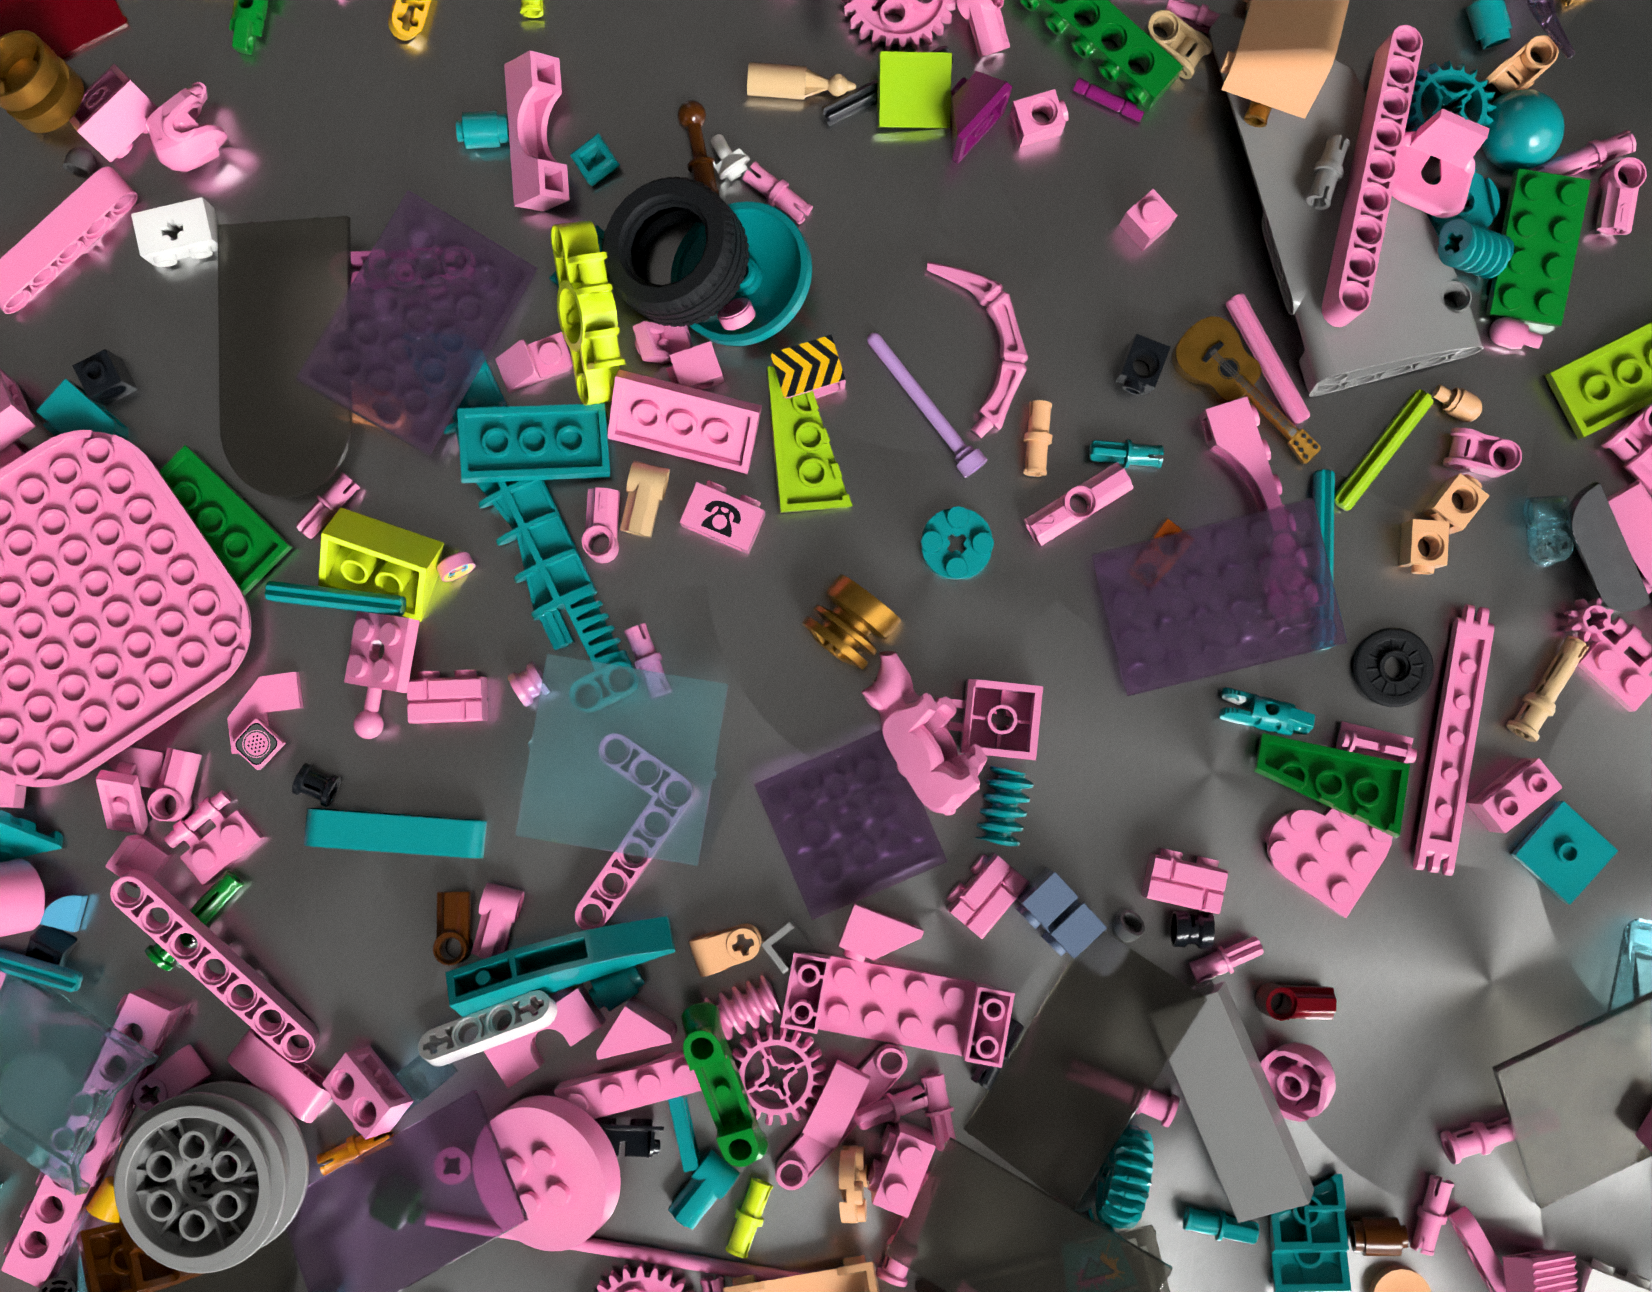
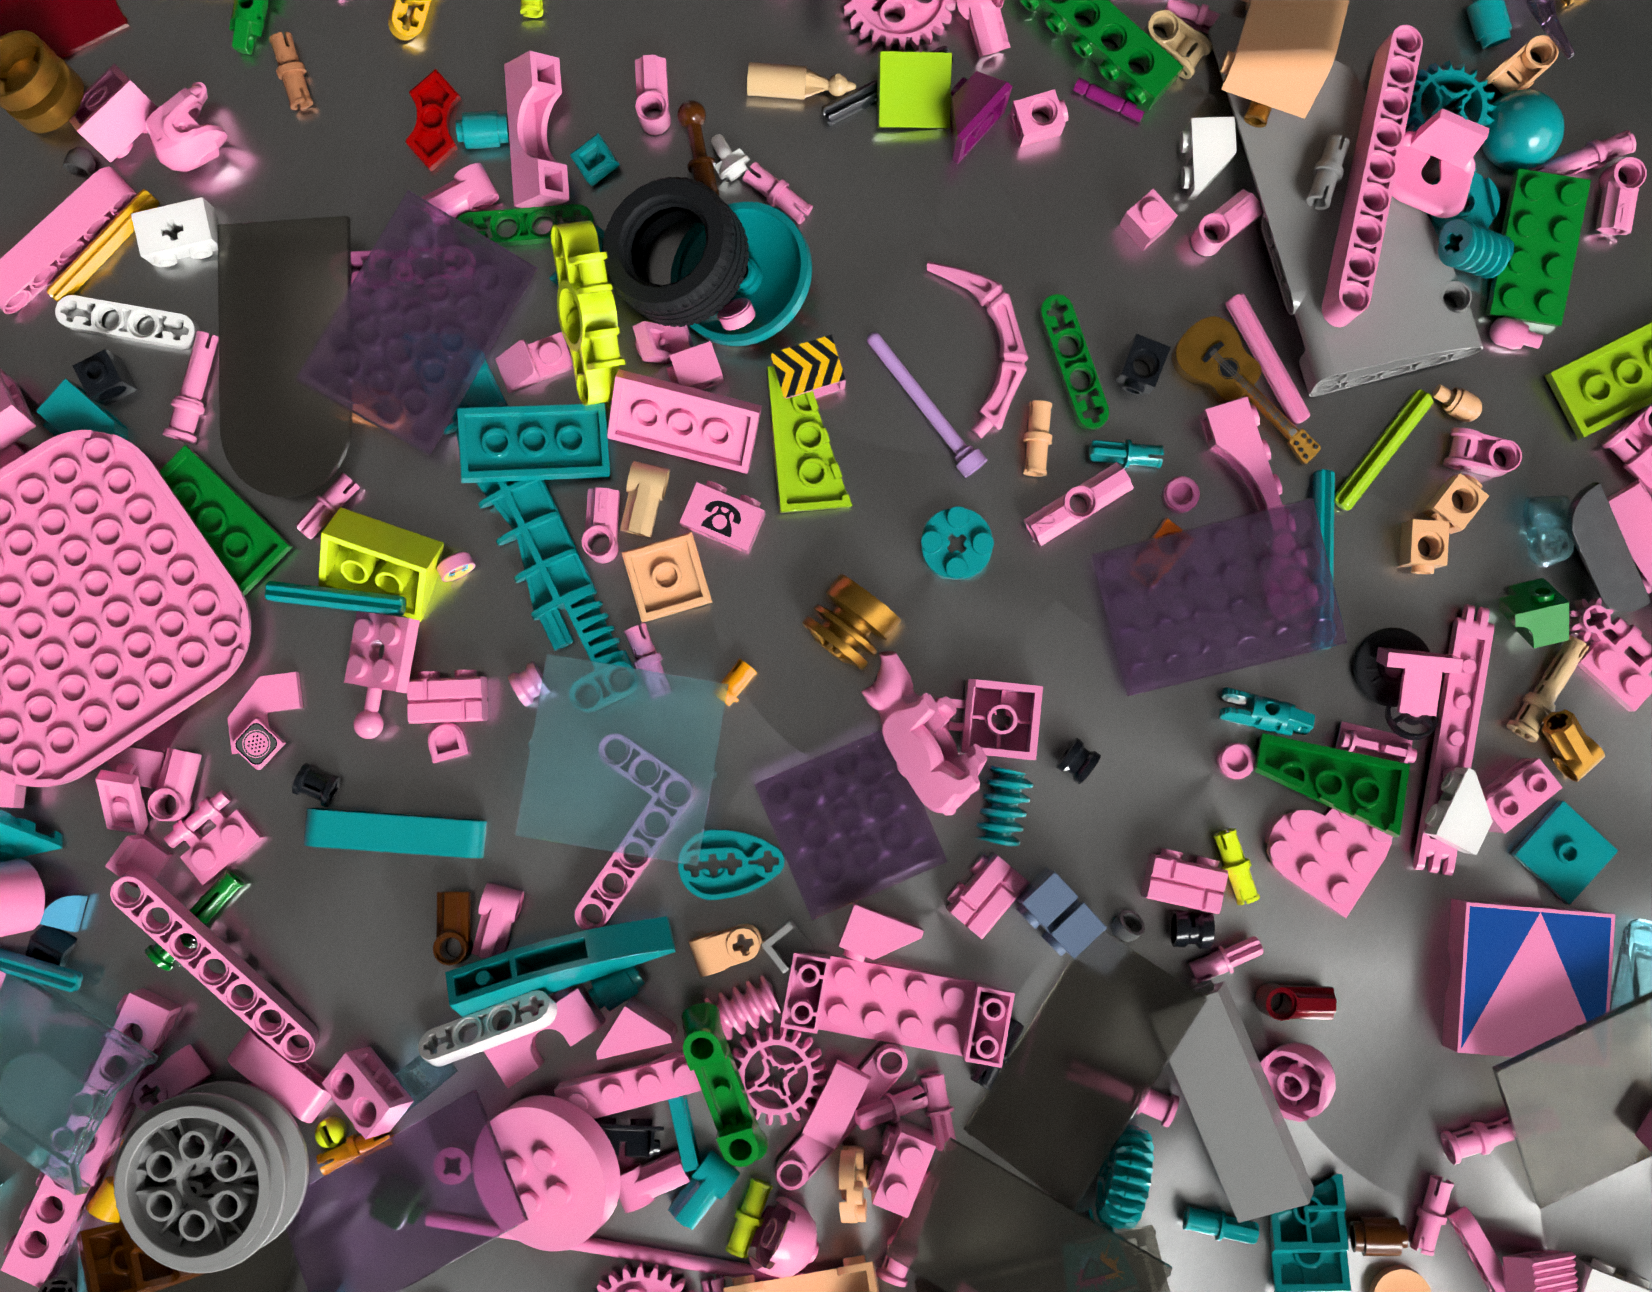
(100, 248): none -> yellow axle
(128, 319): none -> white beam
(188, 403): none -> bright pink pin
(291, 70): none -> nougat pin
(336, 1128): none -> neon yellow hinge
(434, 105): none -> red tile
(447, 742): none -> bright pink tile
(467, 192): none -> bright pink piece
(524, 219): none -> green beam
(644, 1182): none -> bright pink piece
(652, 93): none -> bright pink piece
(667, 577): none -> light nougat plate
(726, 884): none -> teal piece
(737, 679): none -> light orange pin
(785, 1240): none -> bright pink cylinder
(1069, 363): none -> green beam
(1078, 761): none -> black wheel
(1180, 494): none -> bright pink tile
(1208, 149): none -> white slope
(1226, 222): none -> bright pink piece
(1235, 760): none -> bright pink tile
(1237, 866): none -> neon yellow pin
(1418, 687): none -> bright pink piece
(1461, 814): none -> white slope
(1523, 974): none -> tile
(1537, 612): none -> green brick
(1573, 748): none -> pearl gold piece

